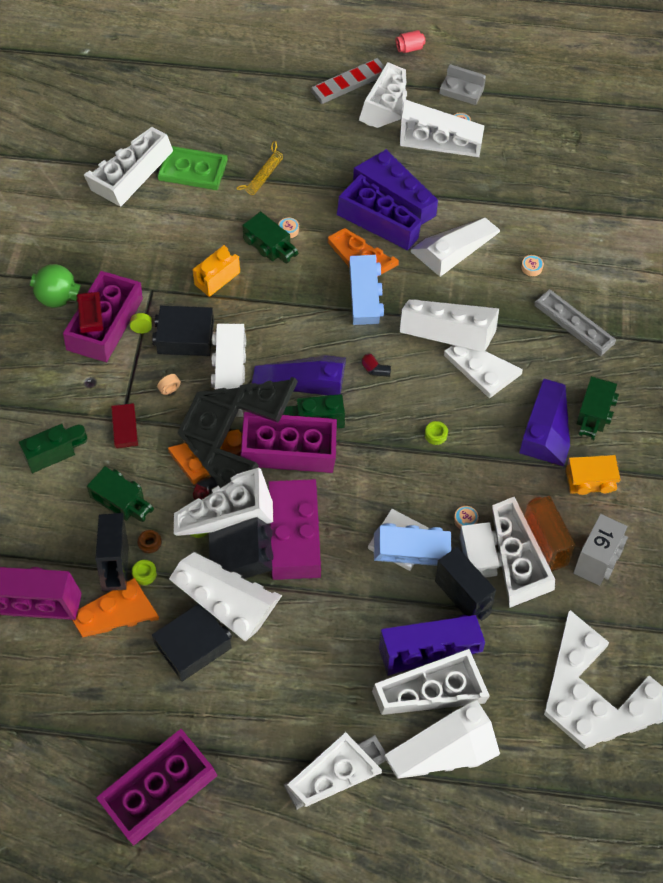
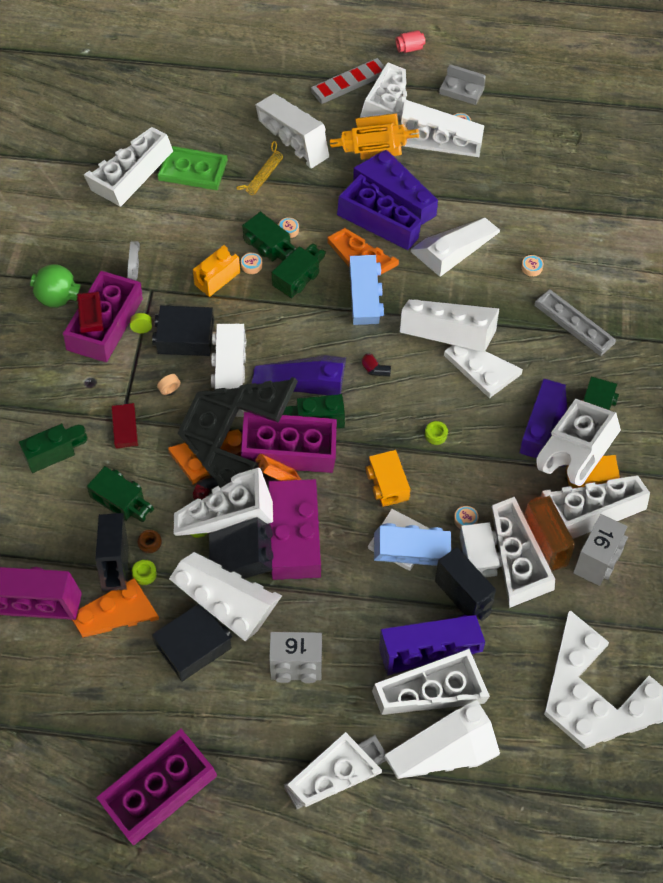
(133, 262): none -> light grey tile
(251, 263): none -> light nougat tile
(276, 469): none -> orange tile
(294, 128): none -> white wedge
(296, 656): none -> light grey brick
(297, 270): none -> dark green brick
(375, 135): none -> light orange piece
(388, 478): none -> light orange brick
(579, 440): none -> white brick
(614, 499): none -> white wedge

